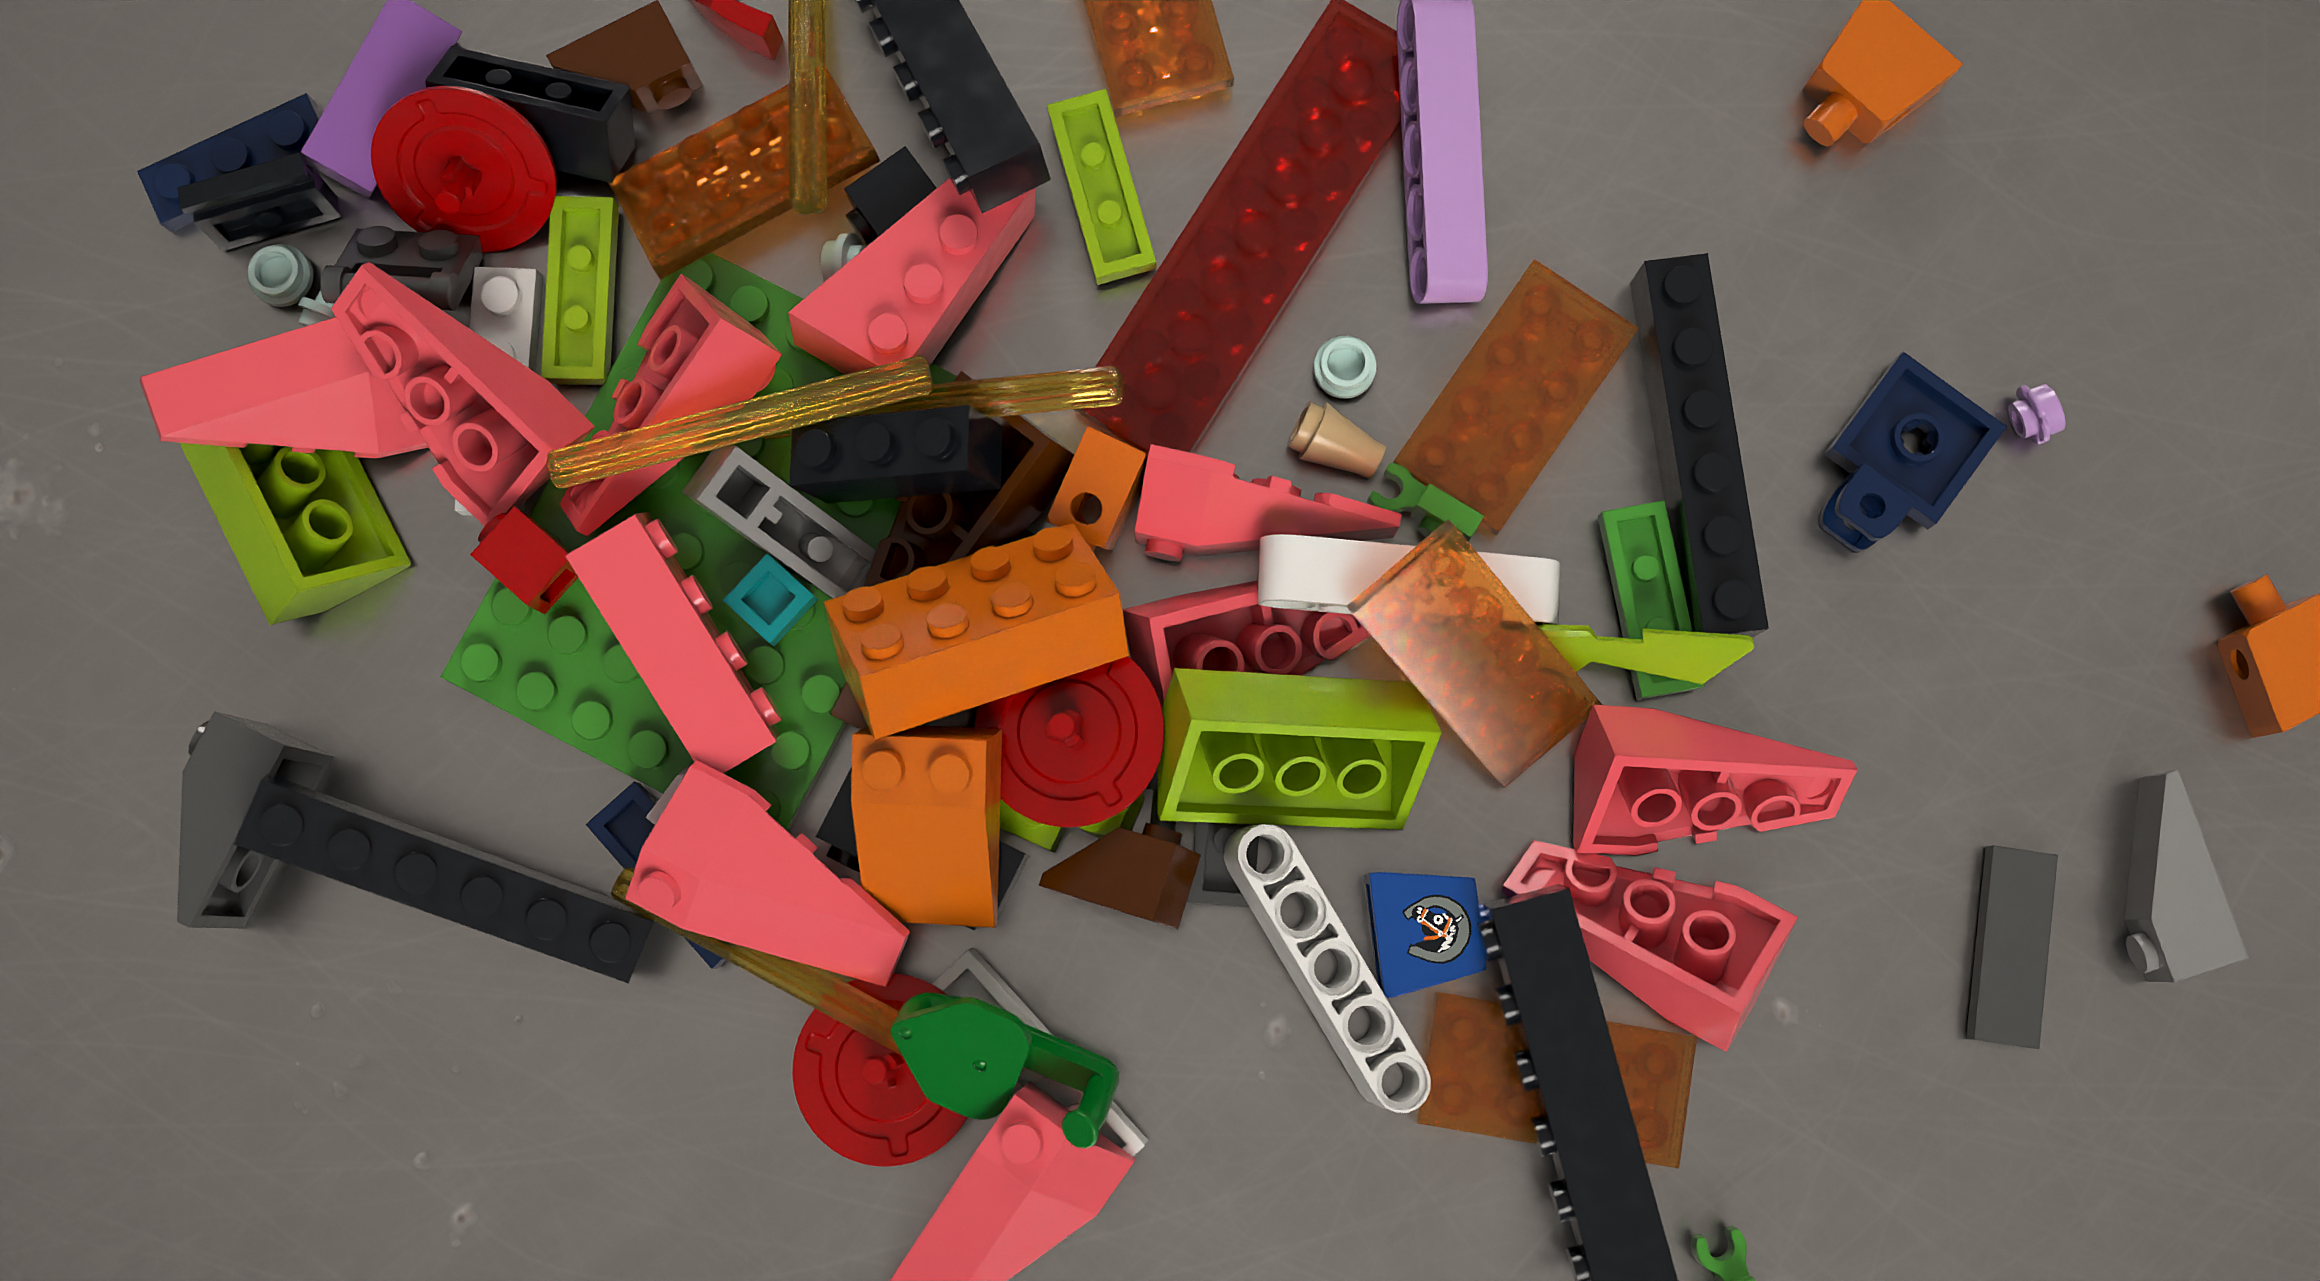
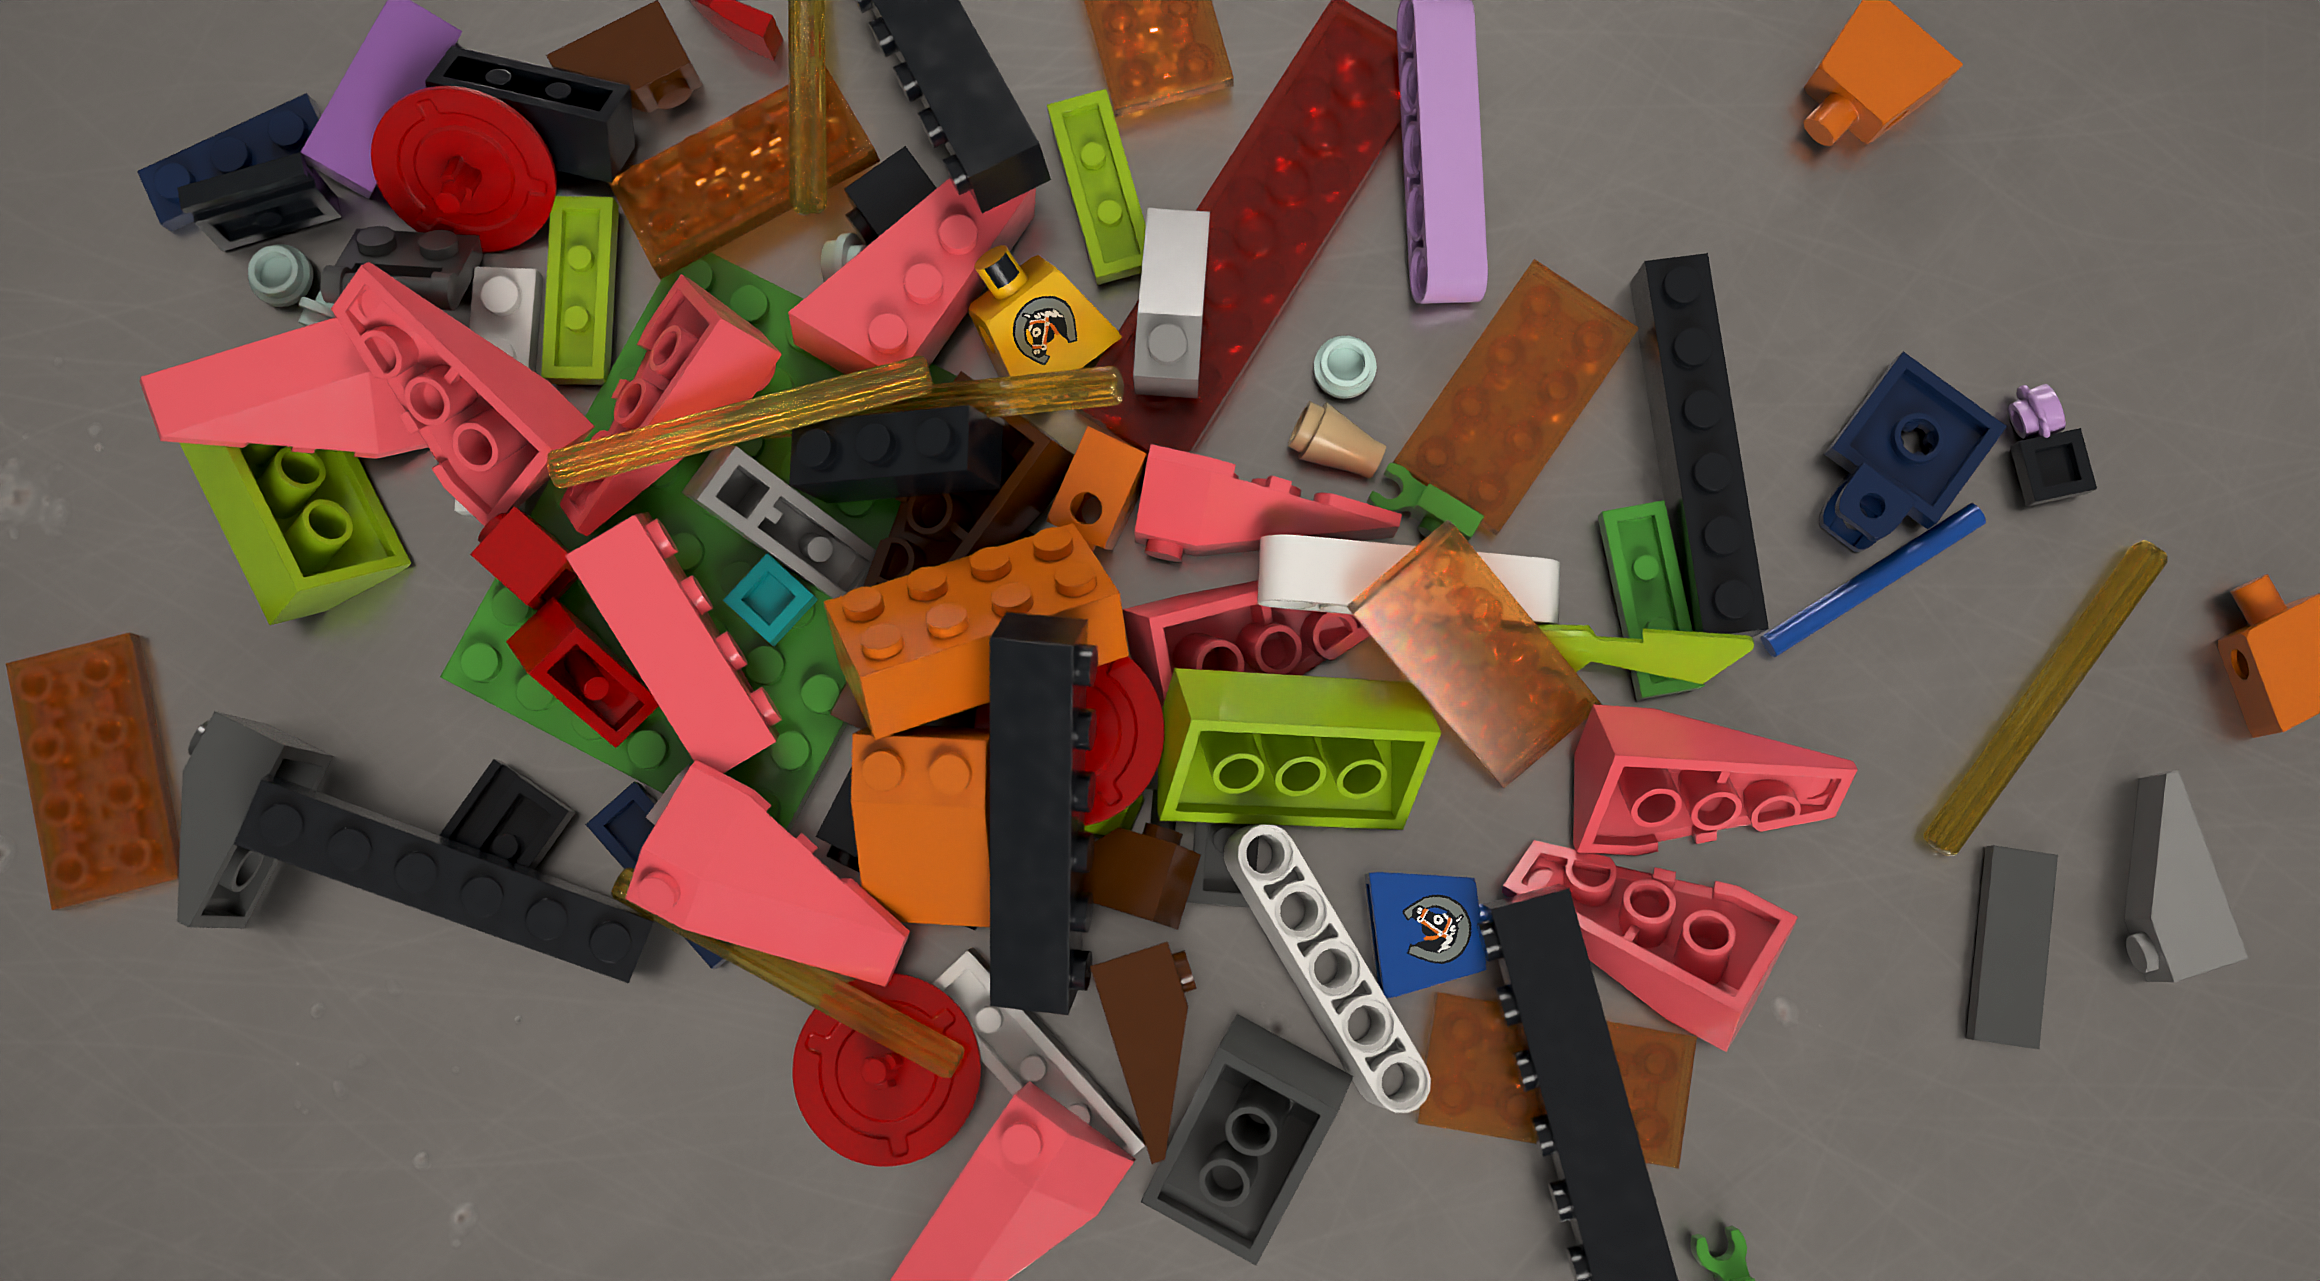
(95, 771): none -> clear orange tile
(508, 817): none -> black plate
(582, 672): none -> red slope
(974, 1052): green piece -> none
(1035, 317): none -> yellow torso
(1039, 811): none -> black brick
(1147, 1023): none -> reddish brown slope
(1171, 303): none -> light grey slope
(1247, 1139): none -> dark grey slope
(1873, 580): none -> blue bar
(2045, 698): none -> clear yellow axle
(2053, 467): none -> black plate

